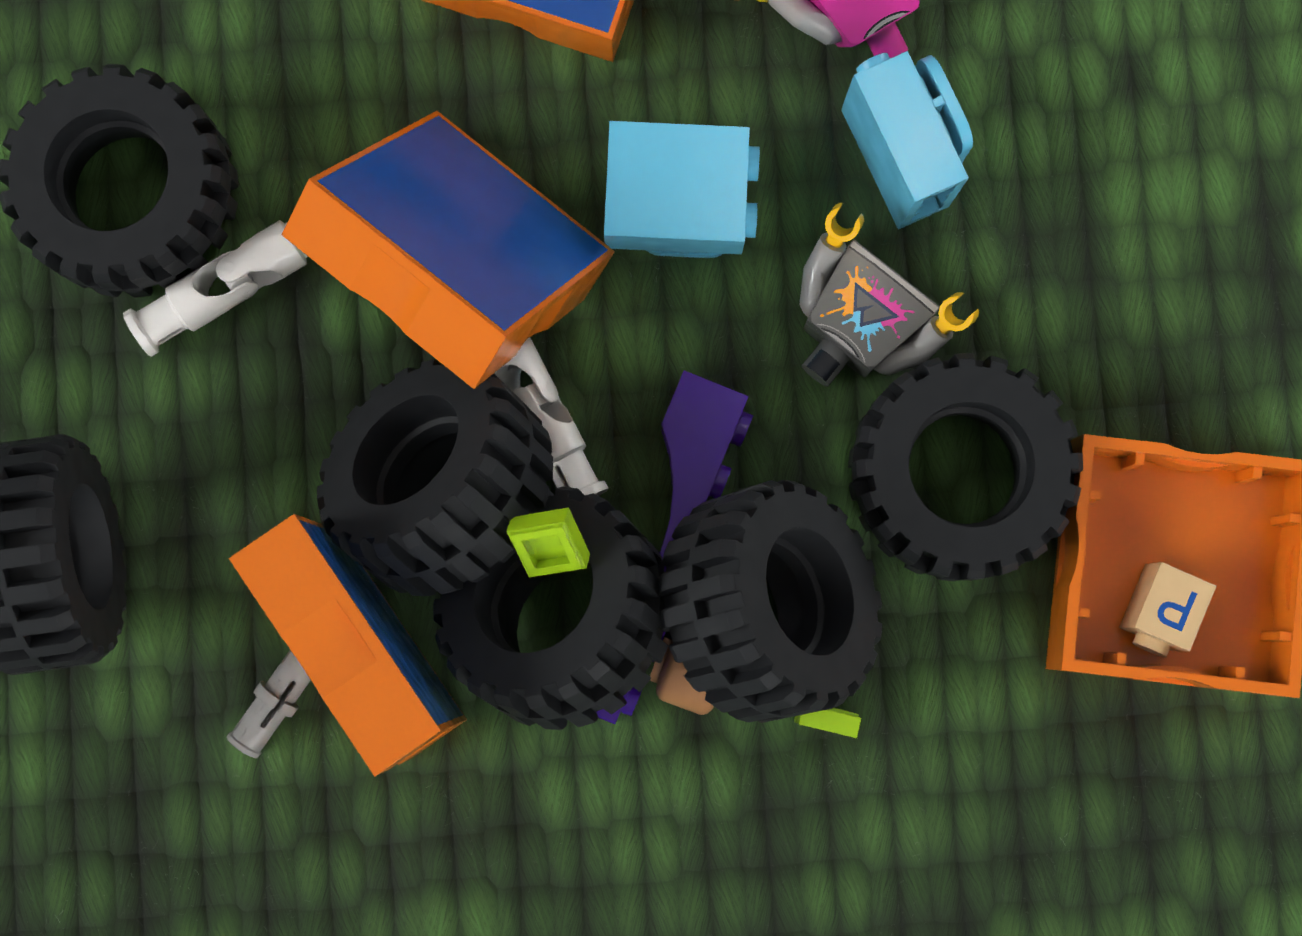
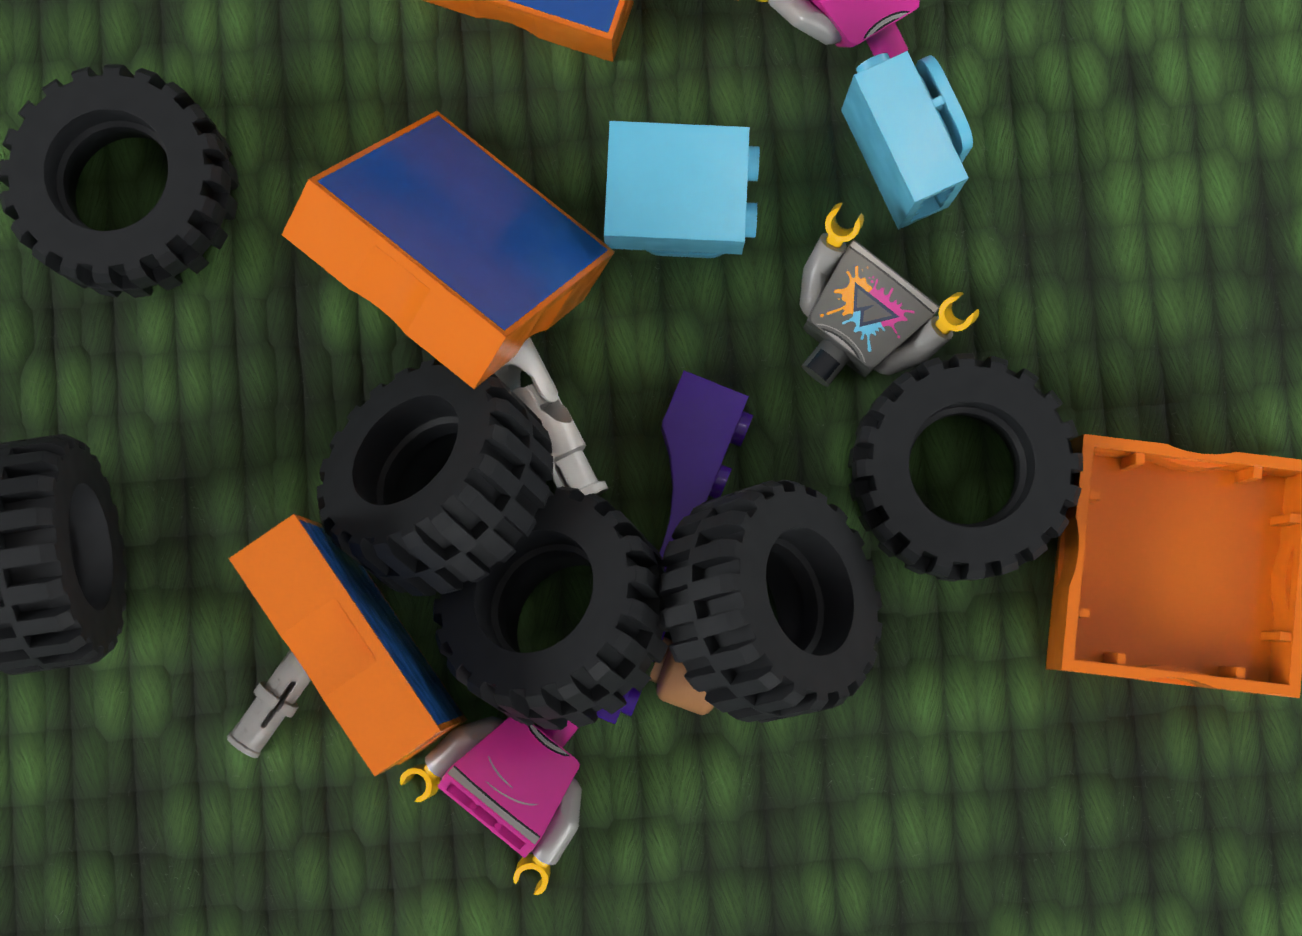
(186, 304): white piece -> none
(511, 782): none -> torso
(548, 542): lime tile -> none
(832, 720): lime tile -> none
(1166, 609): tan brick -> none

